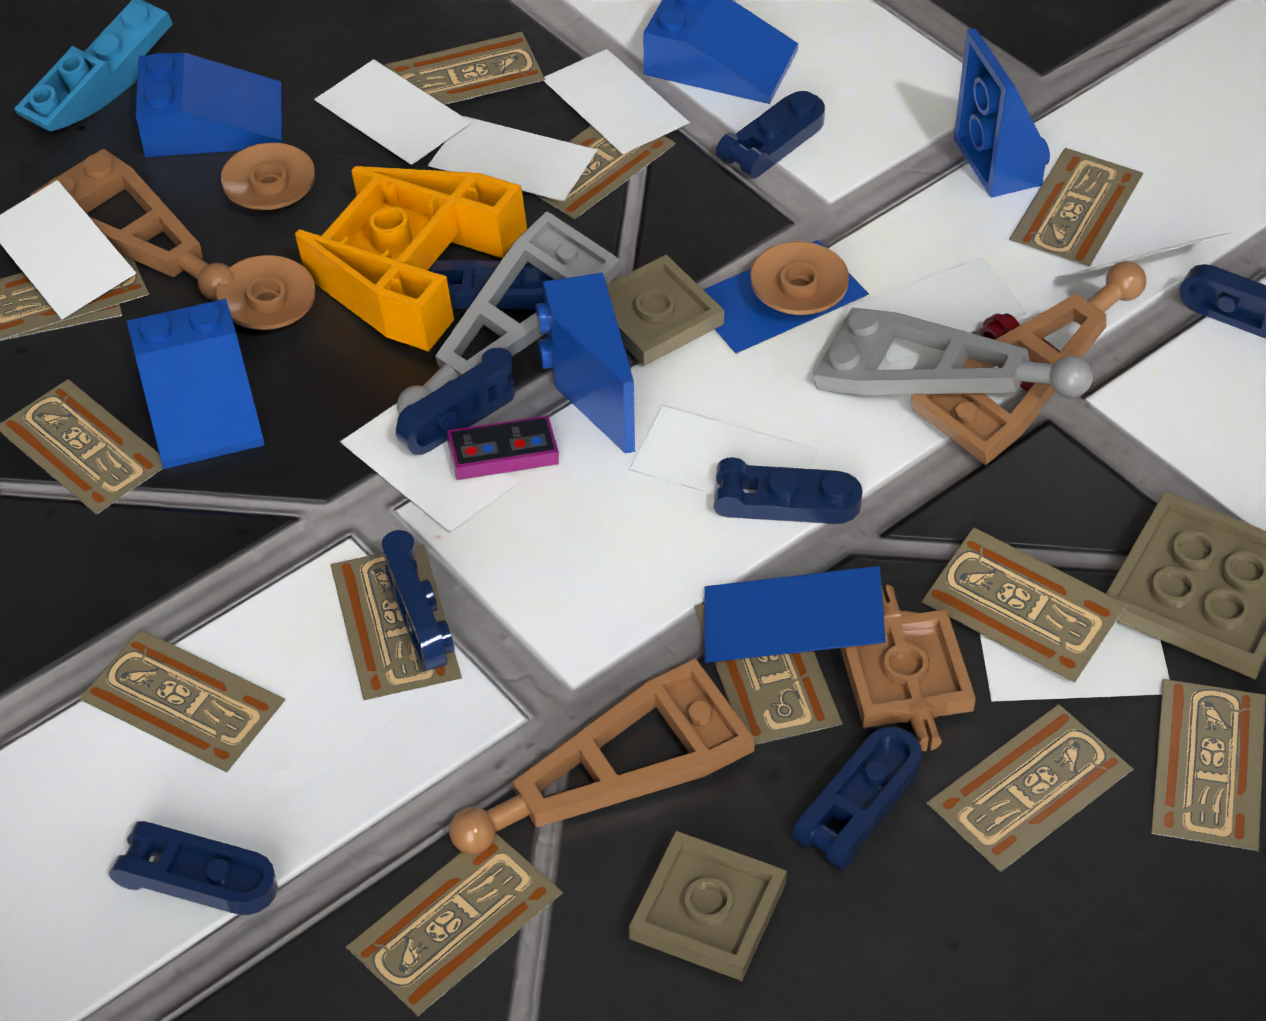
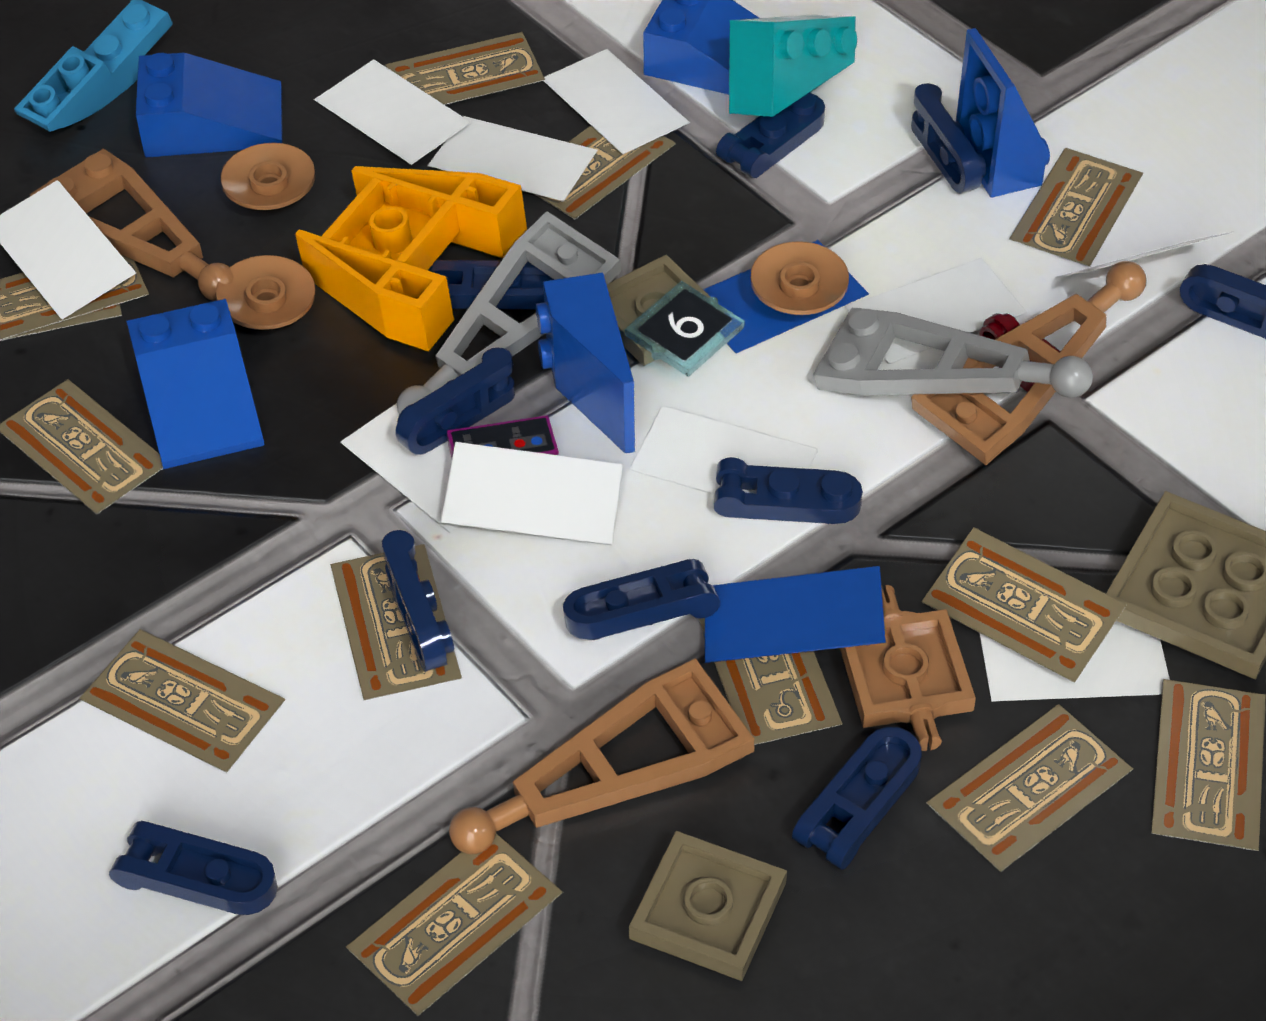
(532, 493): none -> white sticker
(640, 600): none -> dark blue plate
(684, 328): none -> piece
(785, 59): none -> teal wedge
(946, 140): none -> dark blue plate

